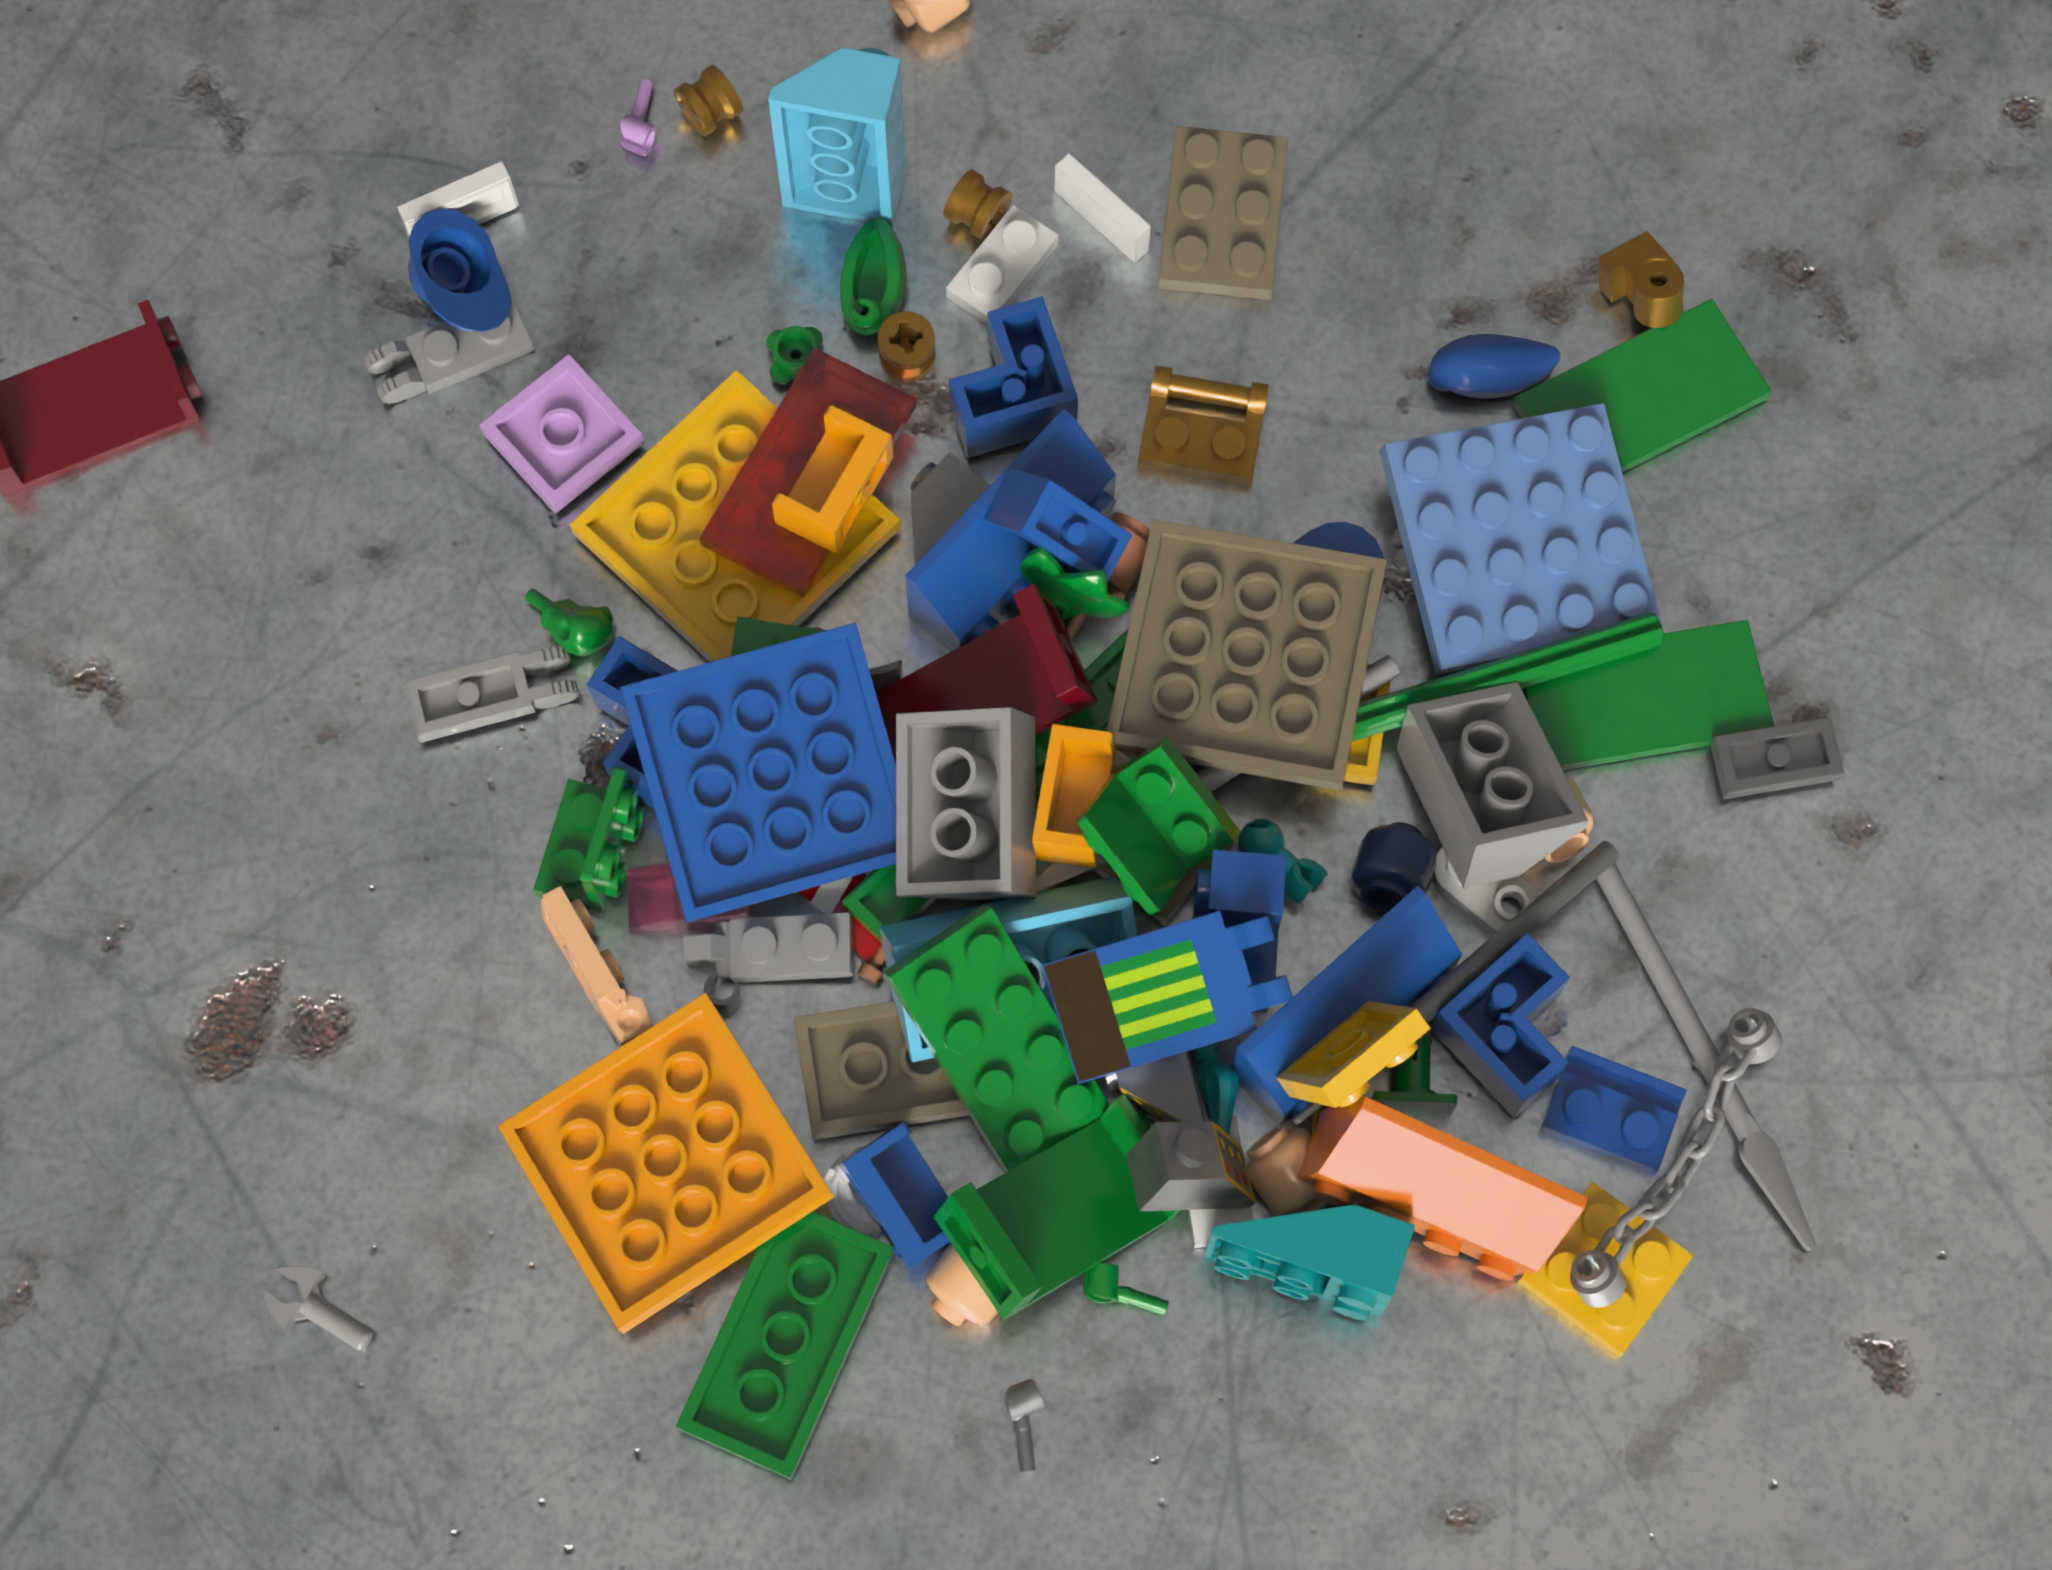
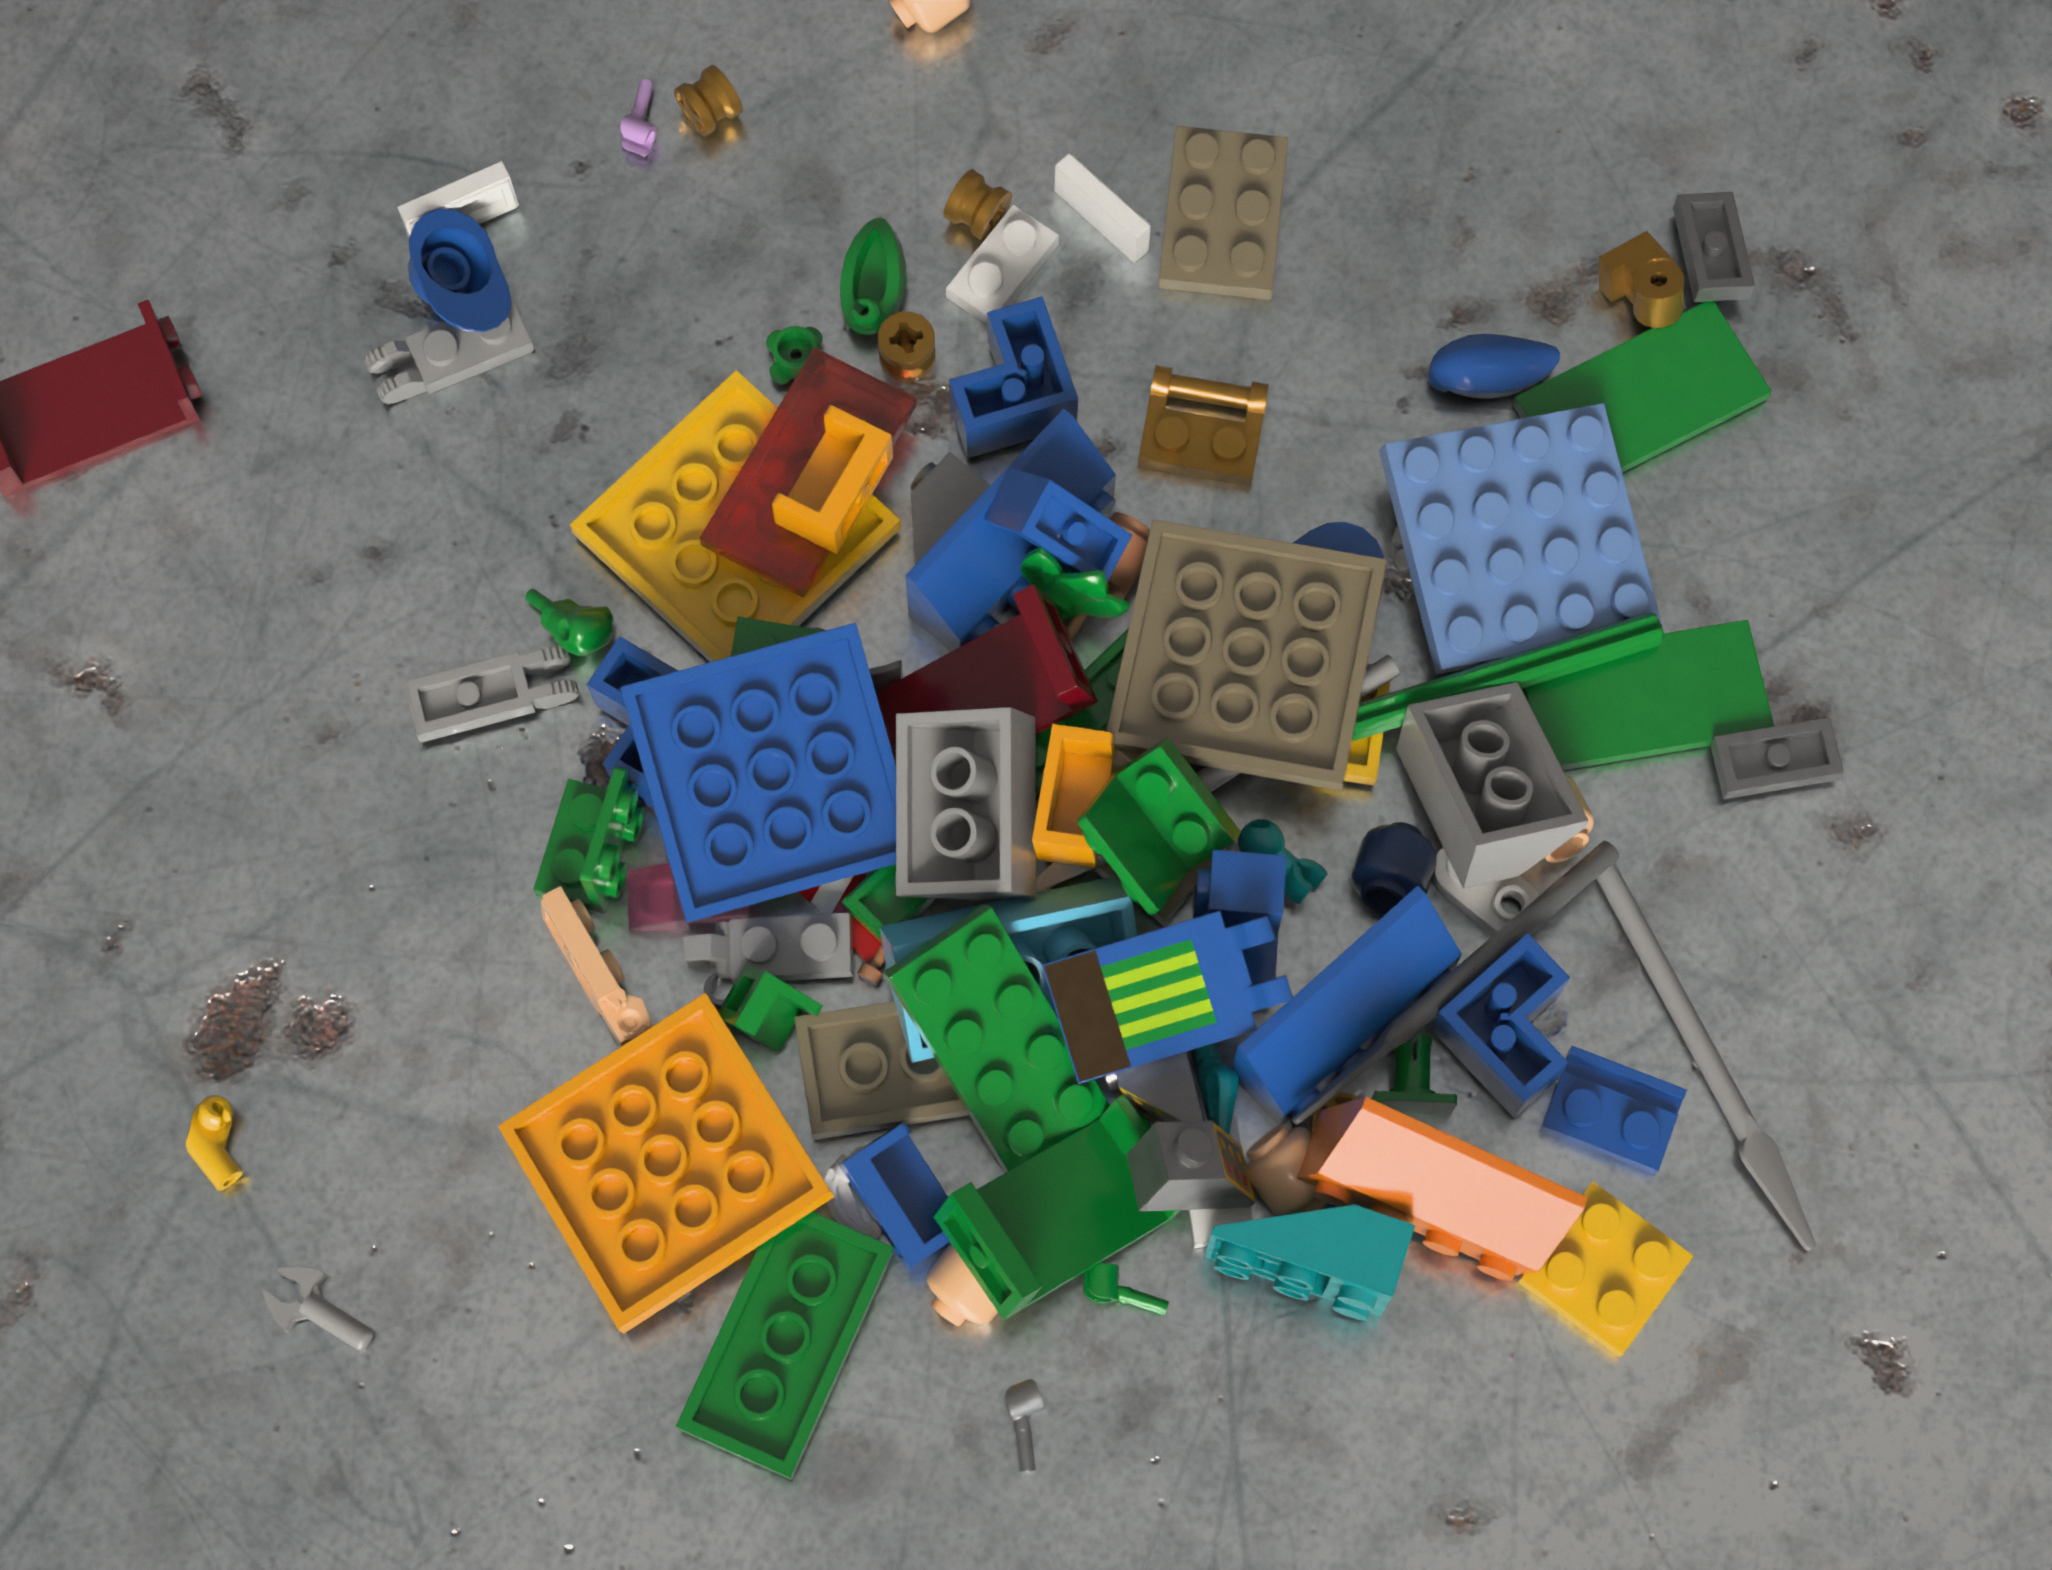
(208, 1140): none -> yellow arm
(562, 433): lavender plate -> none
(765, 1007): none -> green panel
(842, 136): medium azure slope -> none
(1343, 1061): yellow plate -> none
(1598, 1274): light grey piece -> none
(1713, 246): none -> flat silver plate

